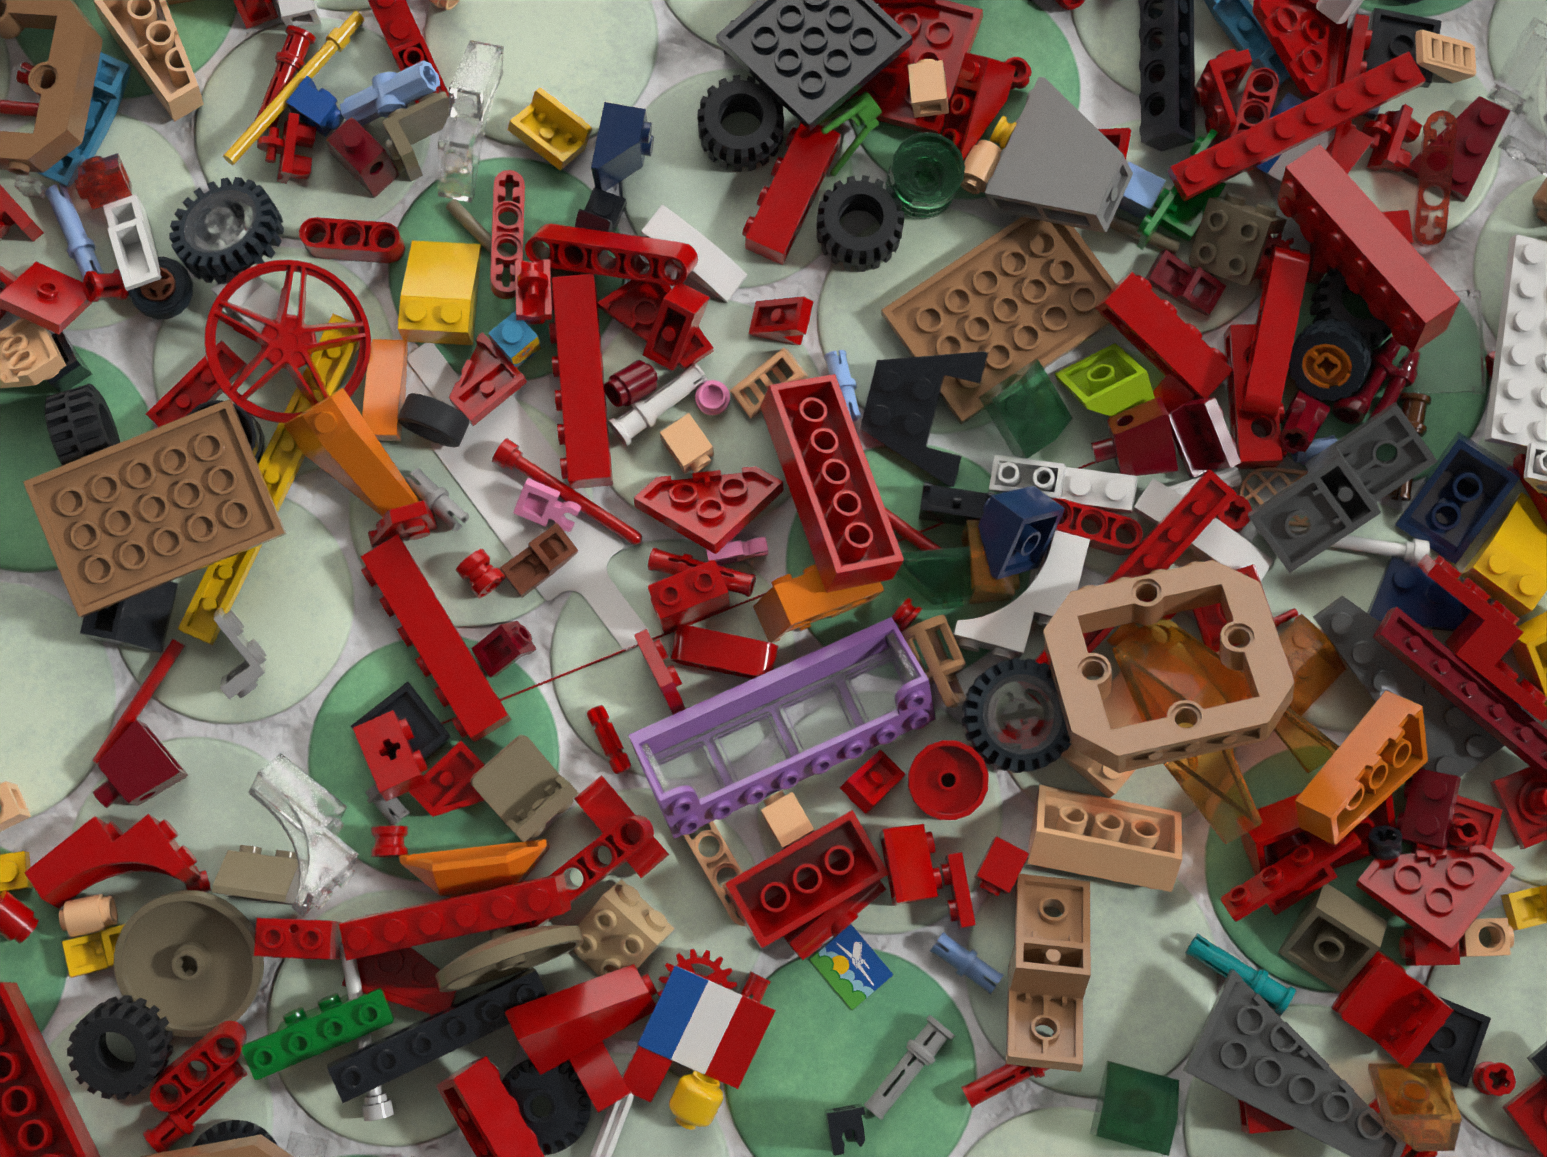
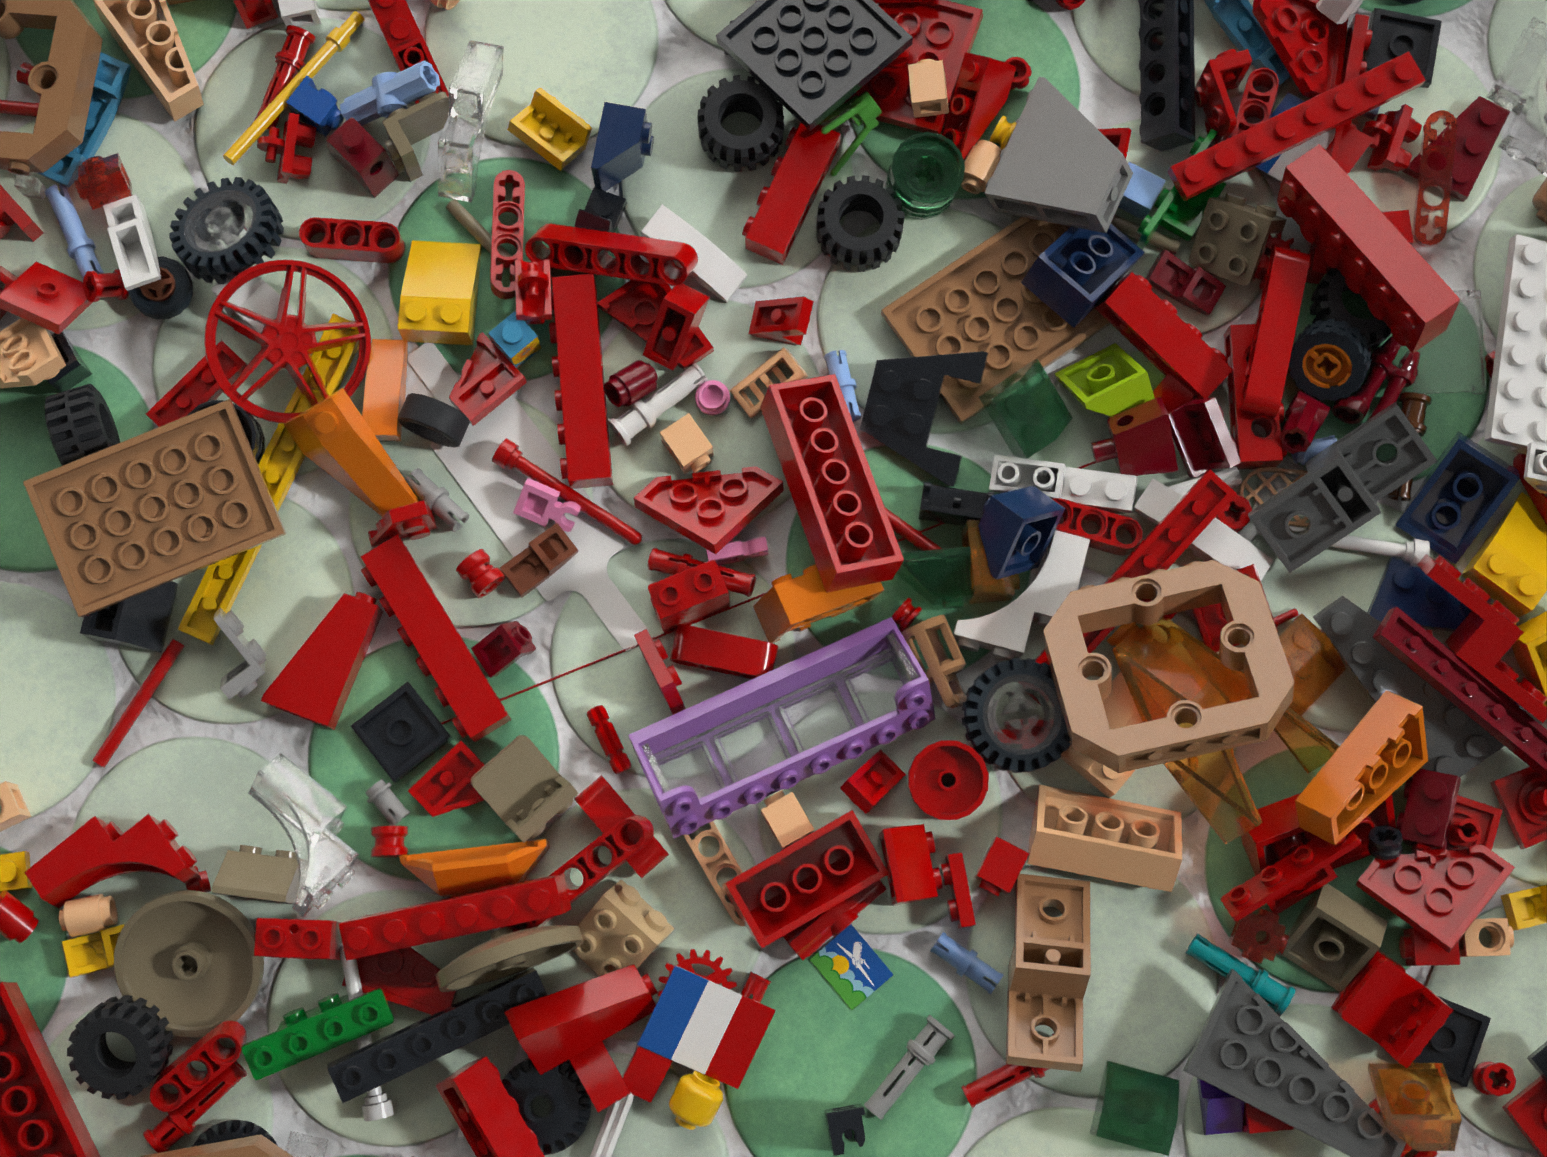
(137, 768): dark red torso -> none
(327, 664): none -> red slope
(376, 740): red brick -> none
(1081, 270): none -> dark blue slope
(1219, 1110): none -> dark purple slope
(1246, 929): none -> clear red brick
(1445, 56): light nougat slope -> none

